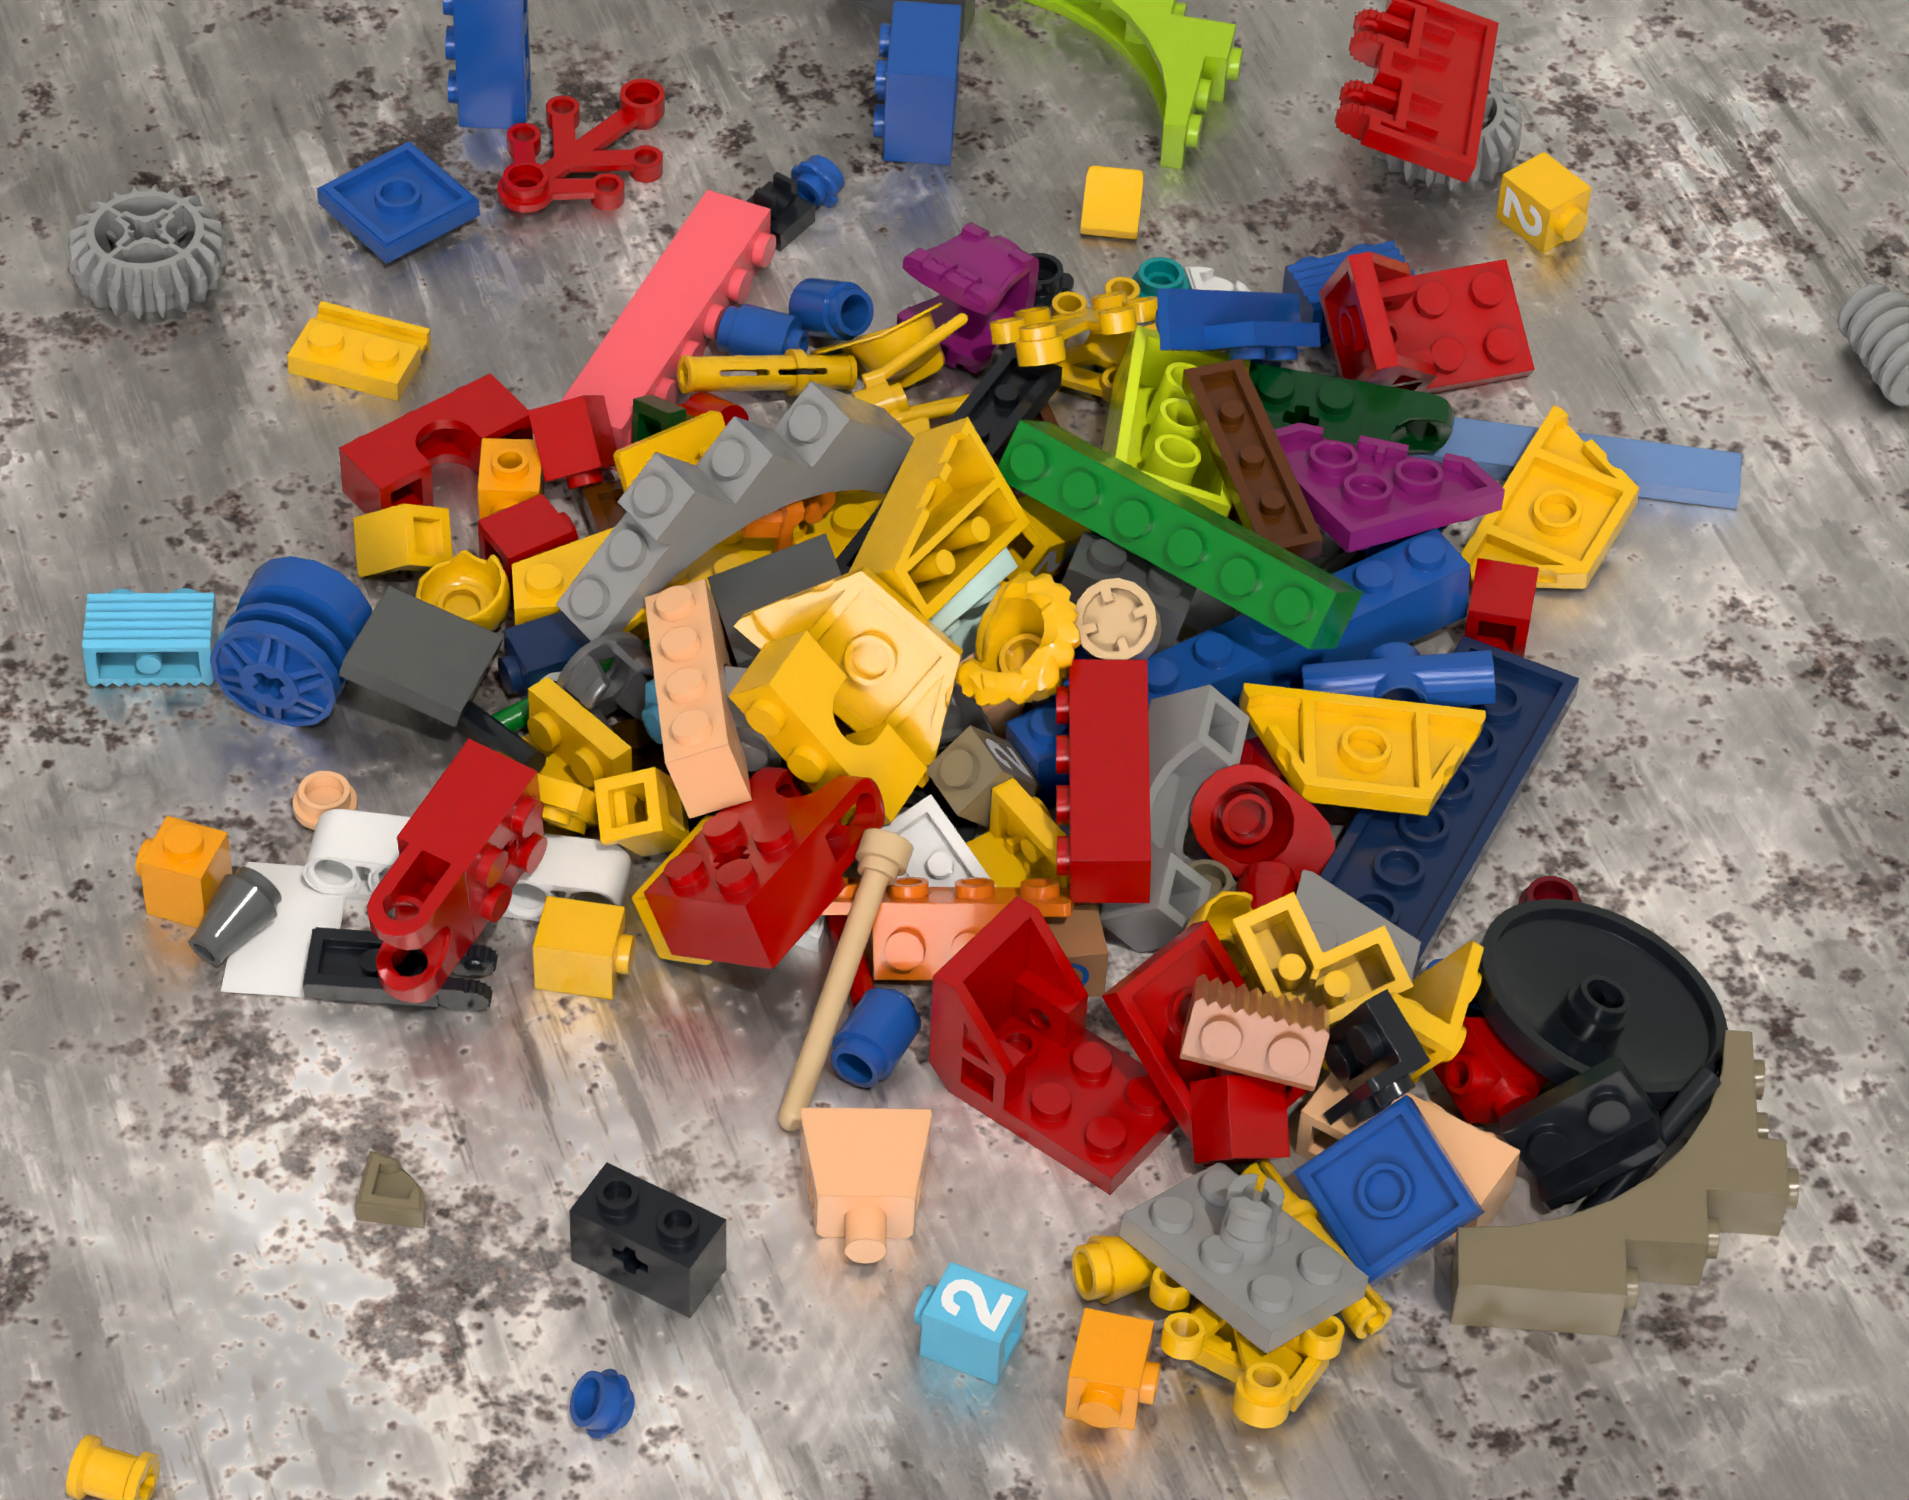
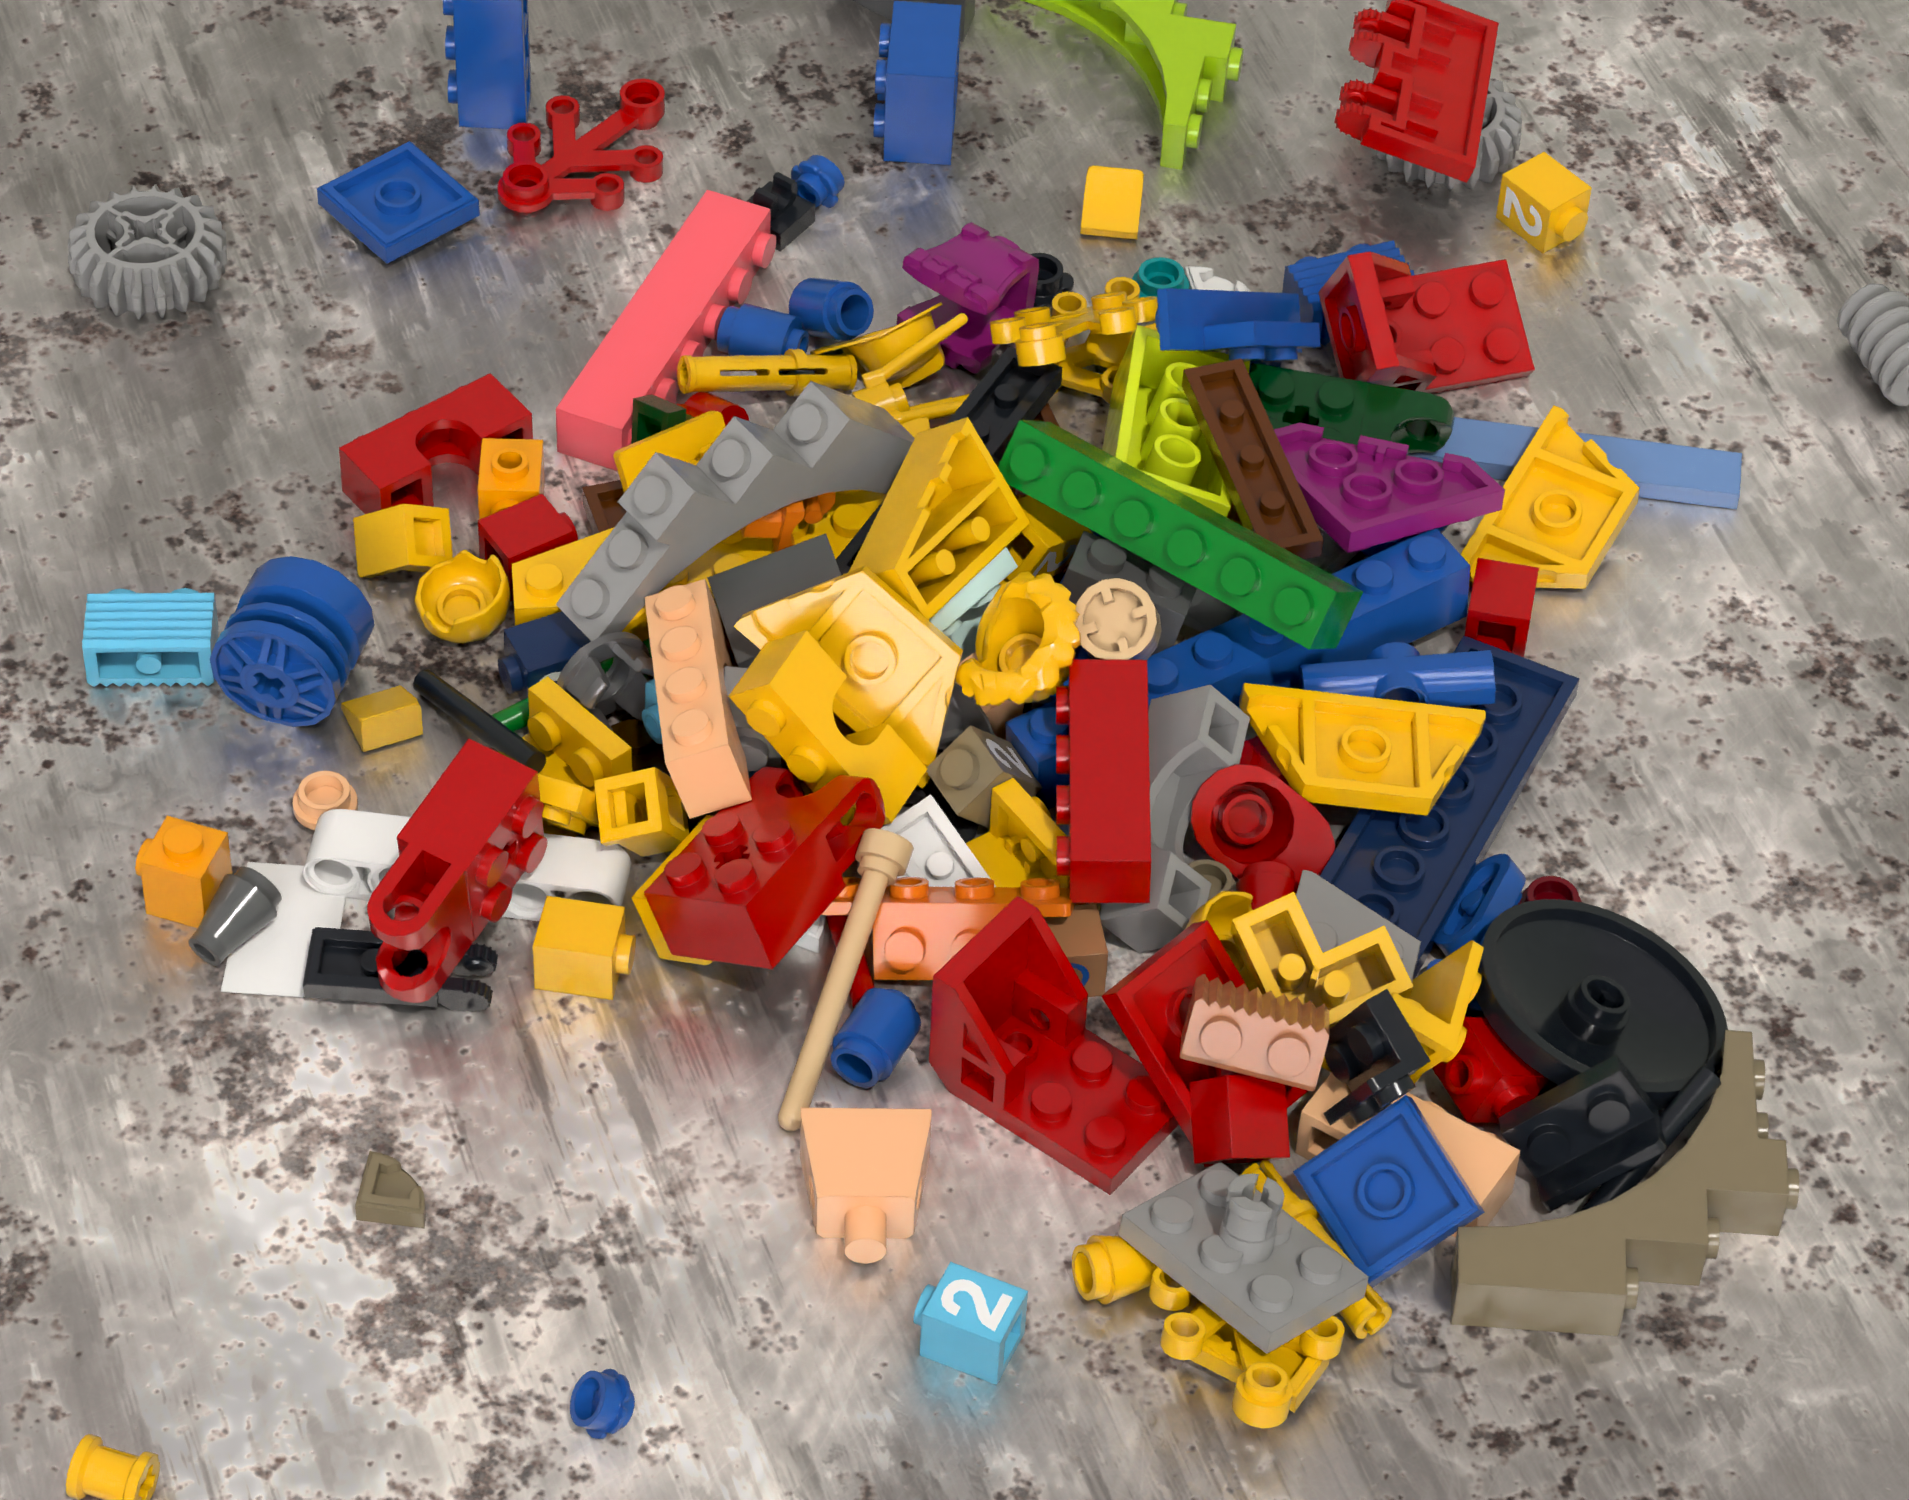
(359, 351): yellow plate -> none
(384, 717): none -> yellow slope
(421, 656): dark grey tile -> none
(574, 440): red brick -> none
(648, 1239): black brick -> none
(1111, 1370): light orange brick -> none
(1488, 892): none -> blue plate

